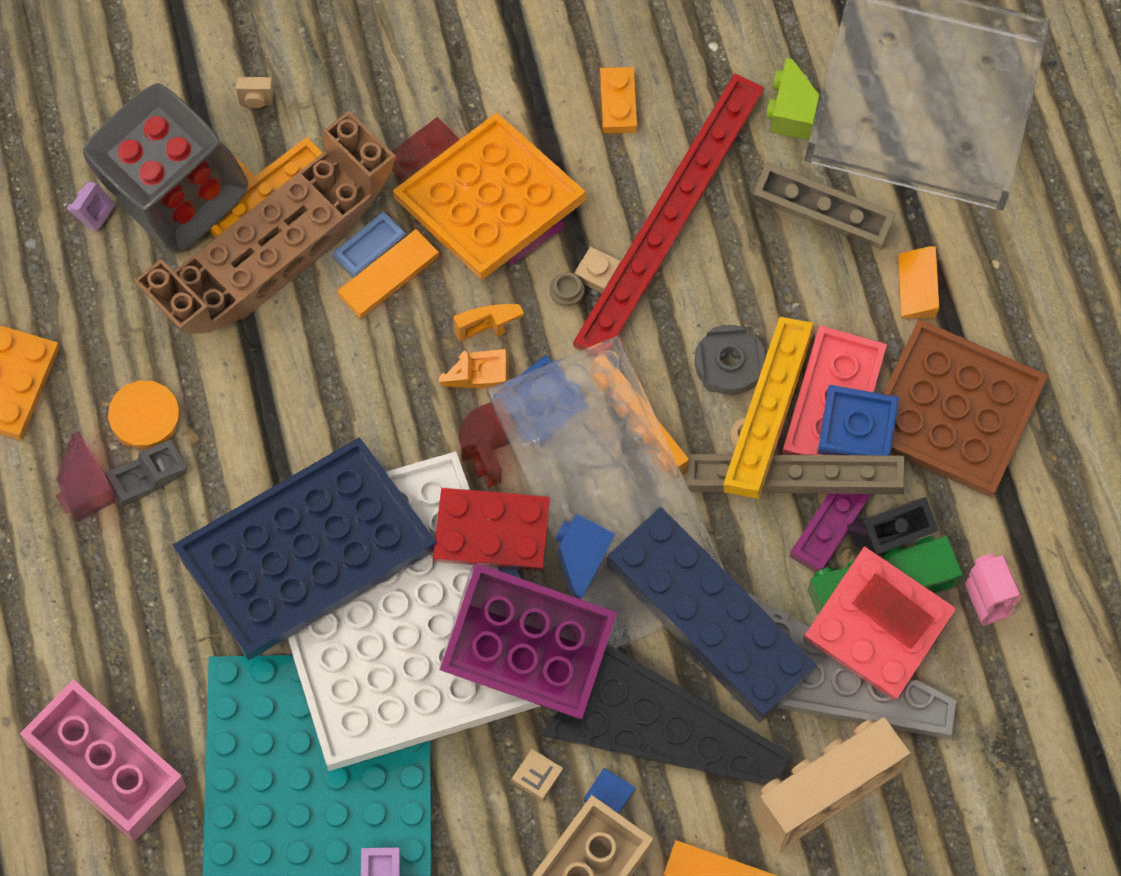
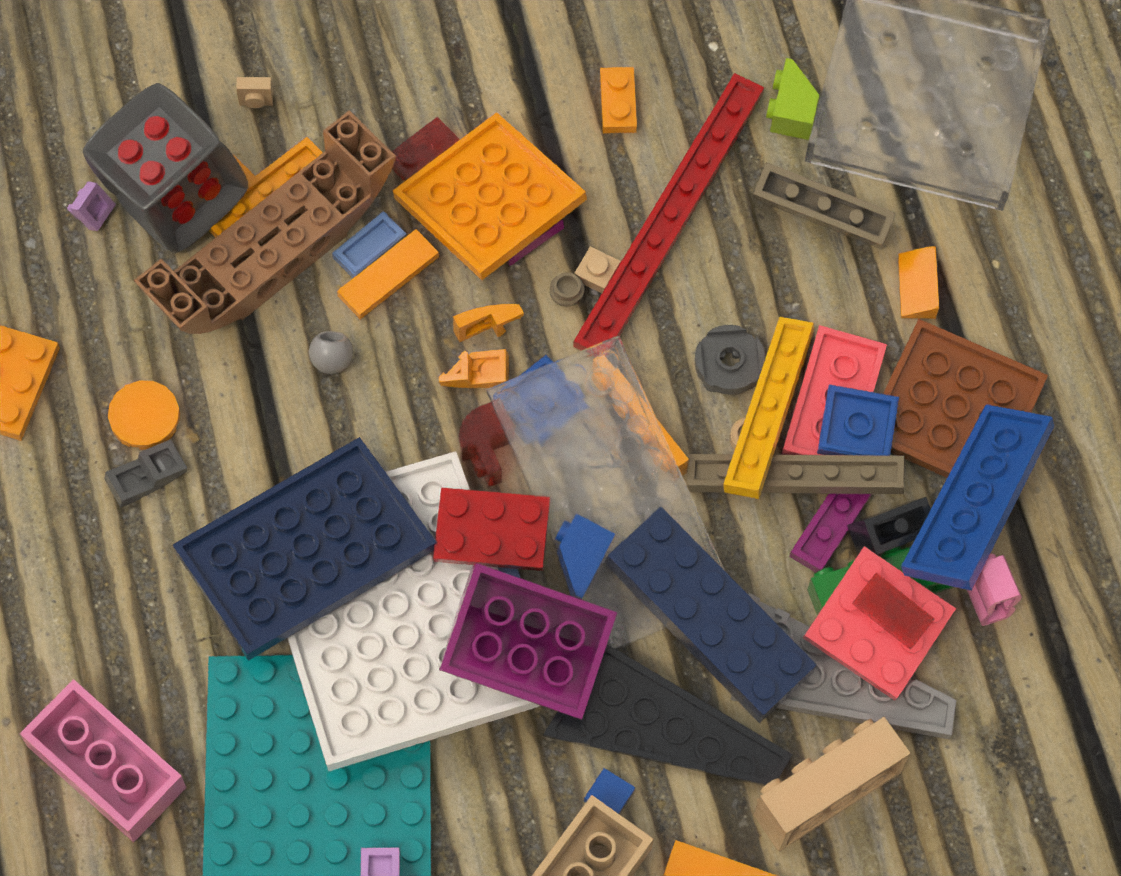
(82, 482): clear pink slope -> none
(330, 352): none -> light grey piece
(537, 775): tan tile -> none
(978, 497): none -> blue plate

